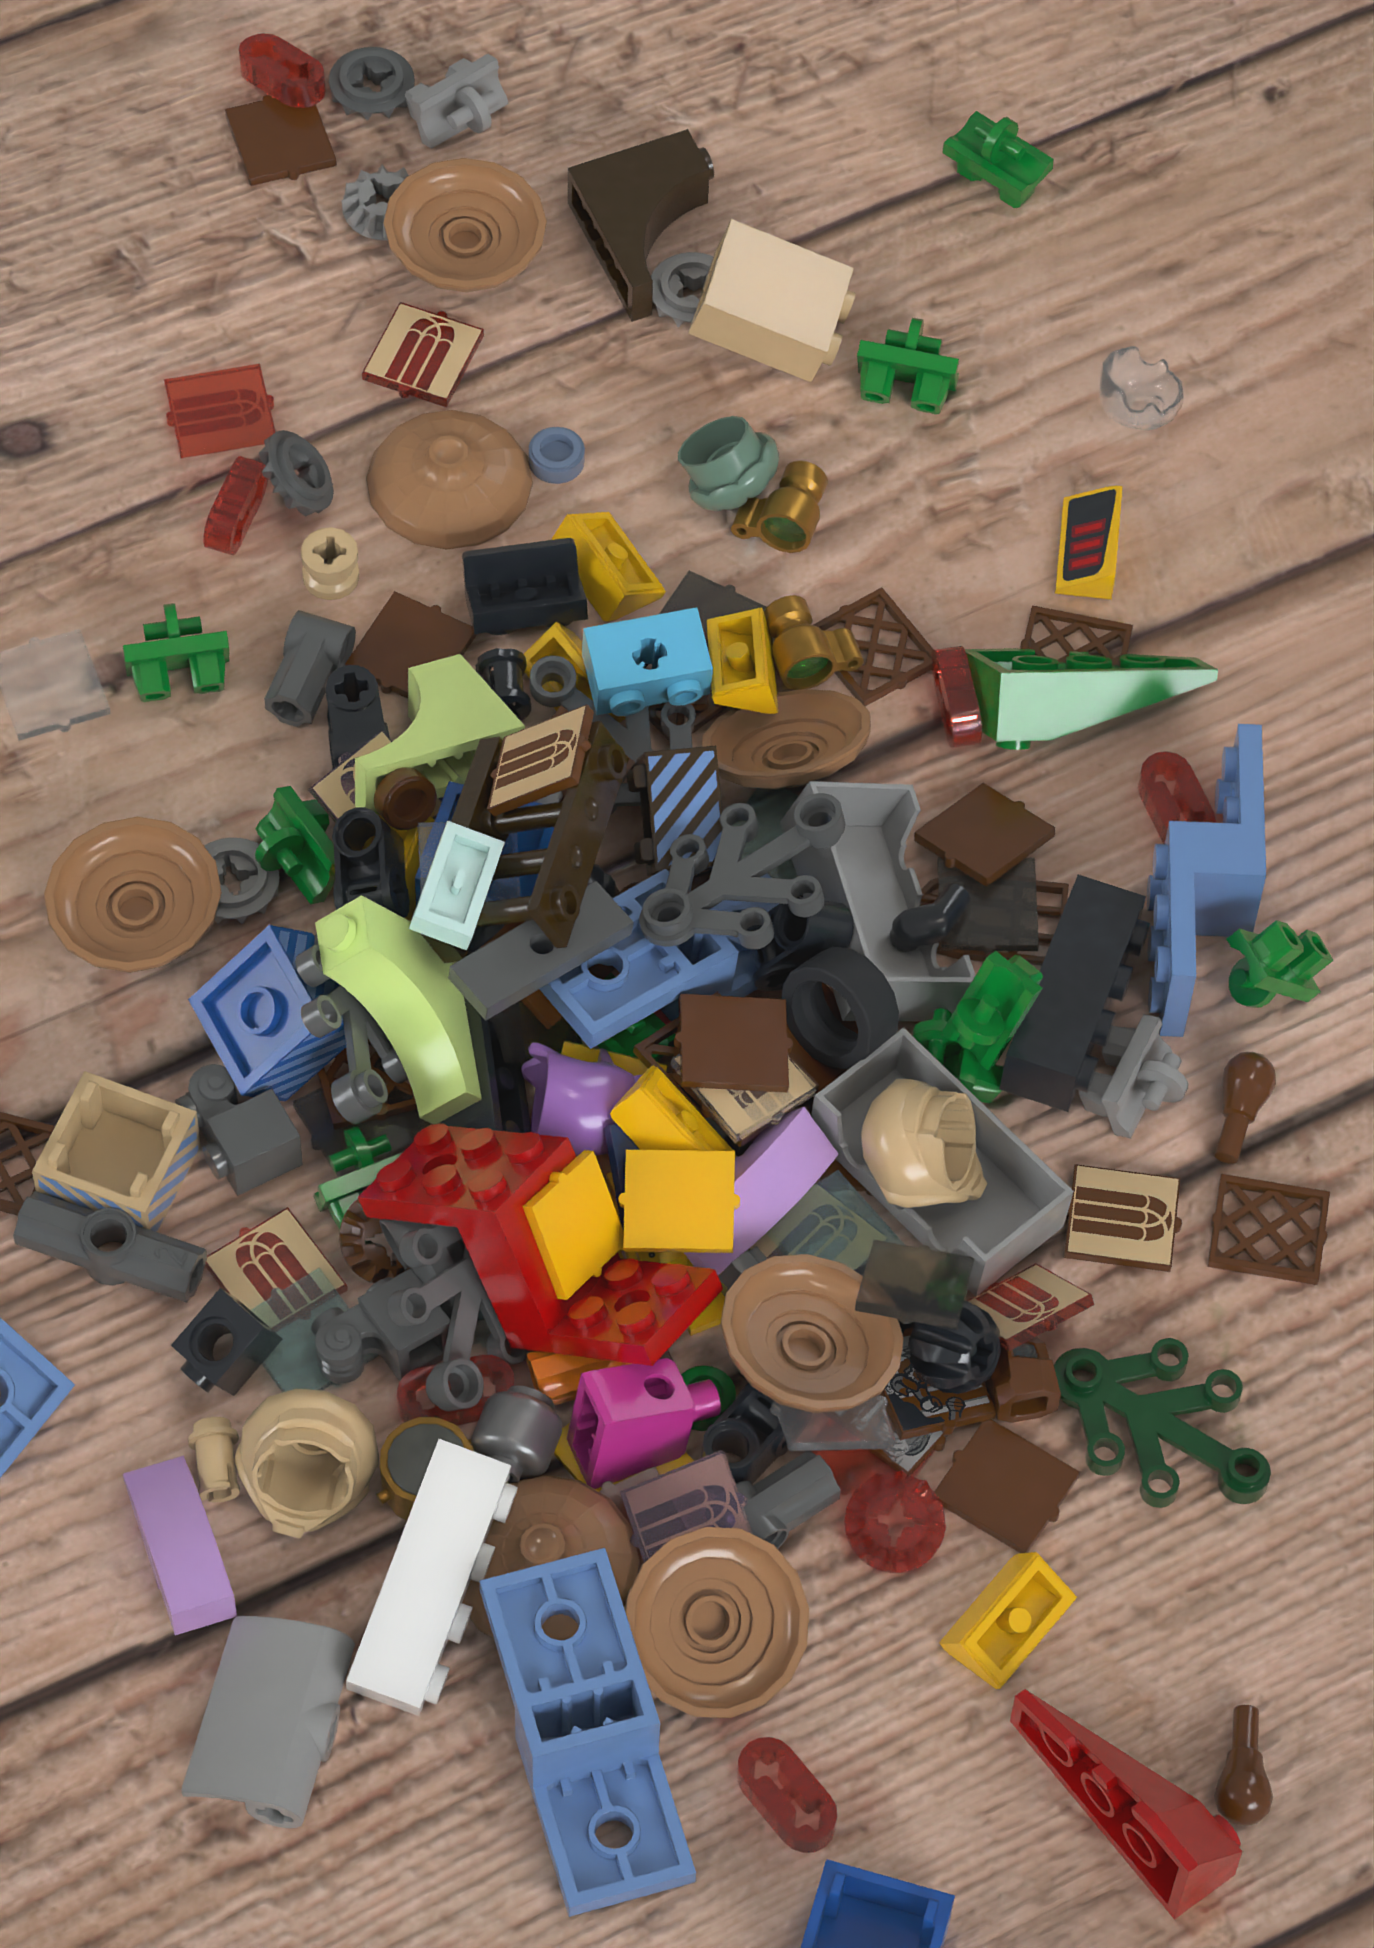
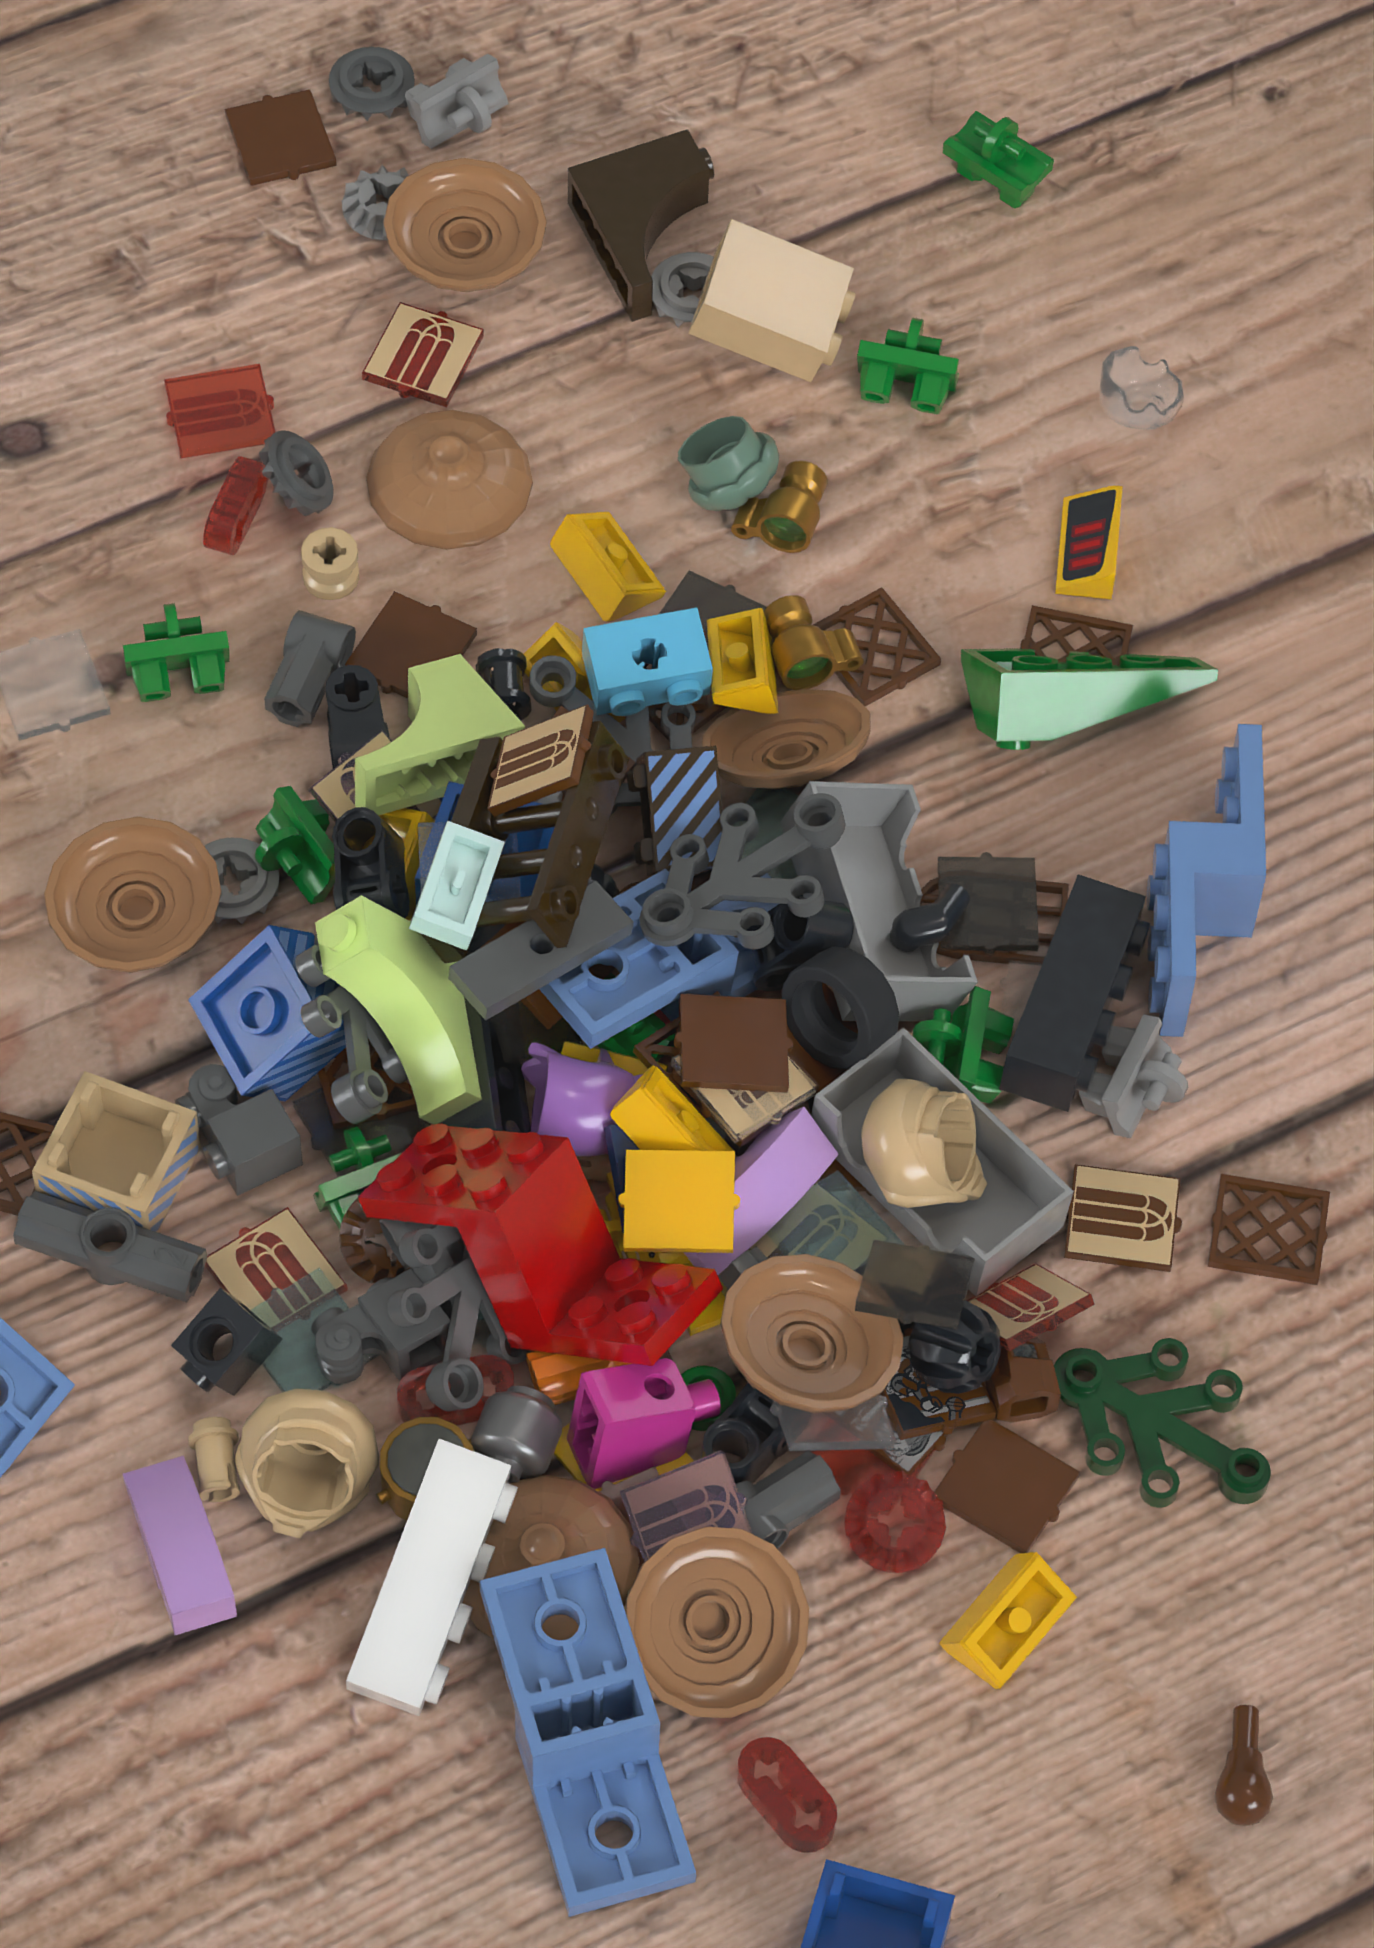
(270, 1717): light grey panel -> none
(282, 70): clear red beam -> none
(405, 798): reddish brown tile -> none
(523, 586): black bracket -> none
(556, 455): sand blue tile -> none
(575, 1224): yellow piece -> none
(956, 696): clear red beam -> none
(984, 834): reddish brown piece -> none
(994, 1007): green hips -> none
(1149, 1820): red wedge -> none
(1187, 795): clear red beam -> none
(1246, 1088): reddish brown piece -> none
(1276, 964): green hips -> none

